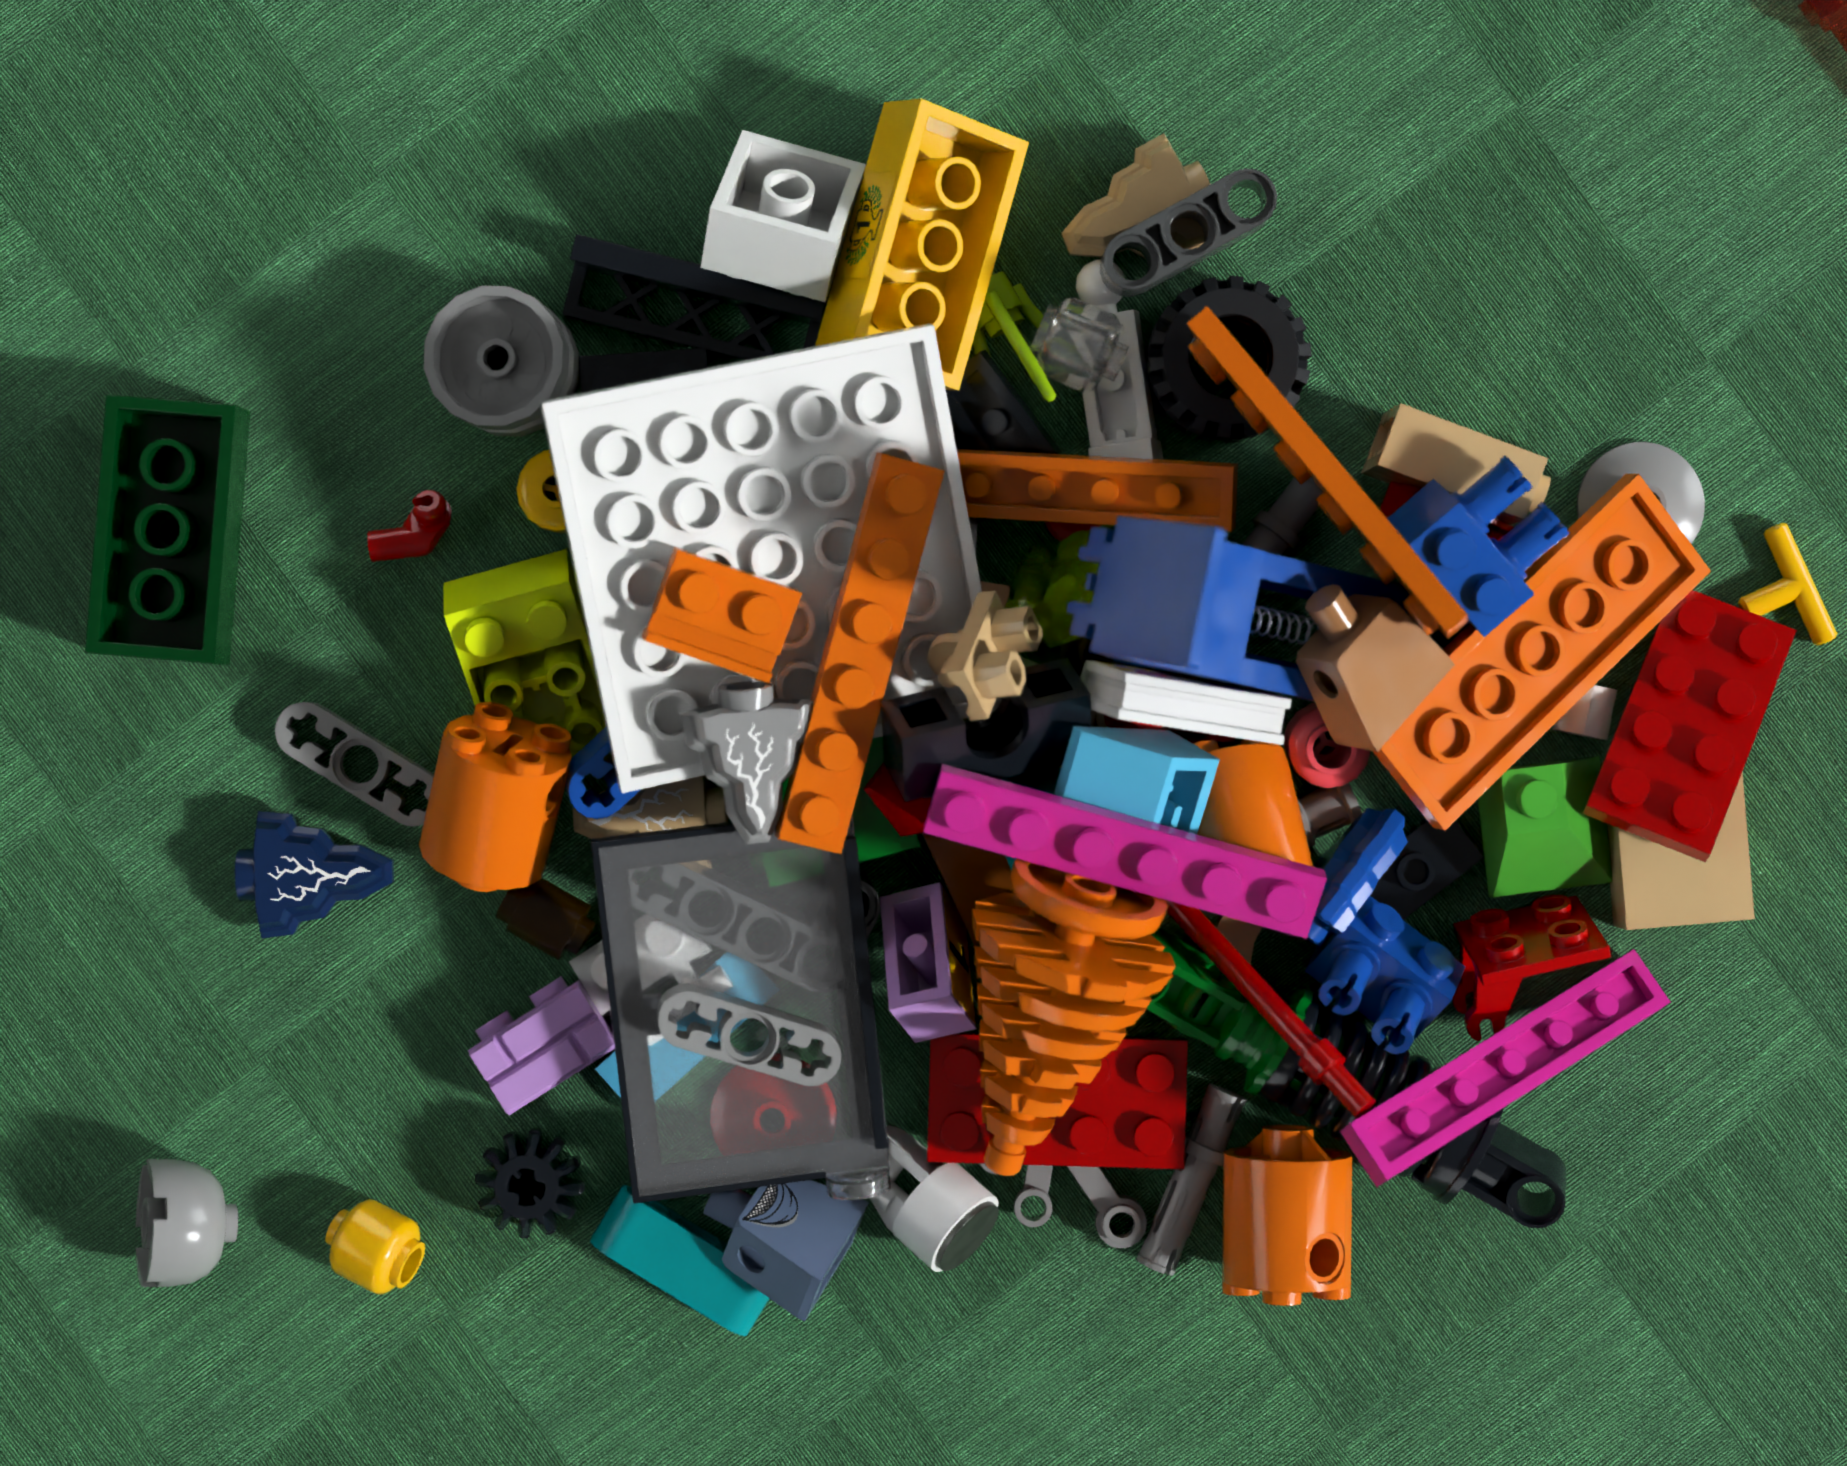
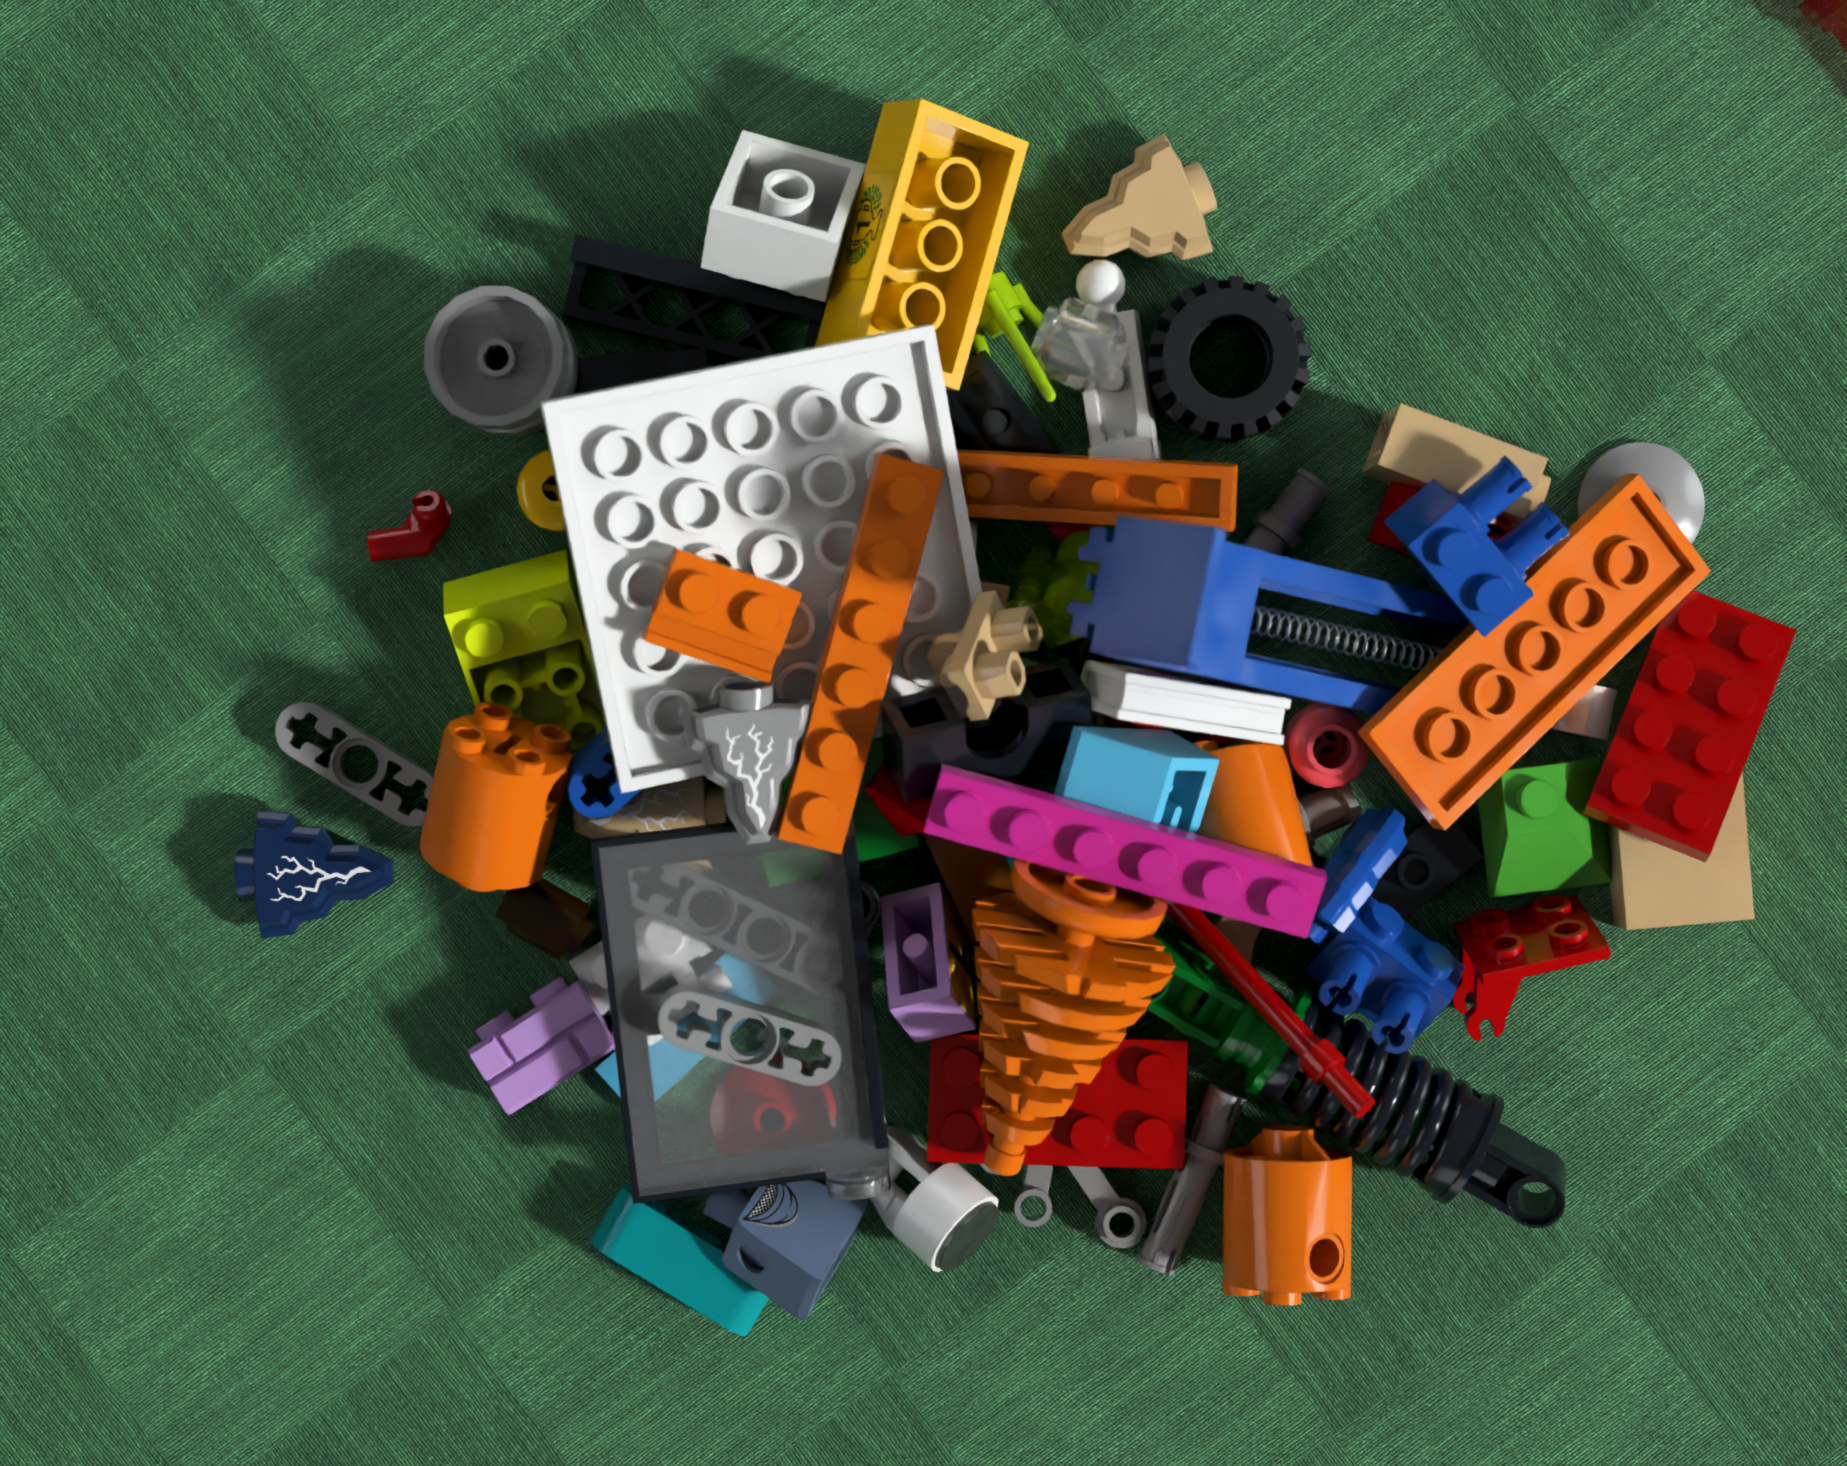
(159, 467): dark green brick -> none
(180, 1222): light grey cylinder -> none
(375, 1246): yellow head -> none
(512, 1195): black gear -> none
(1206, 207): dark grey beam -> none
(1308, 457): orange plate -> none
(1367, 666): medium nougat torso -> none
(1504, 1068): dark pink plate -> none
(1794, 586): yellow piece -> none

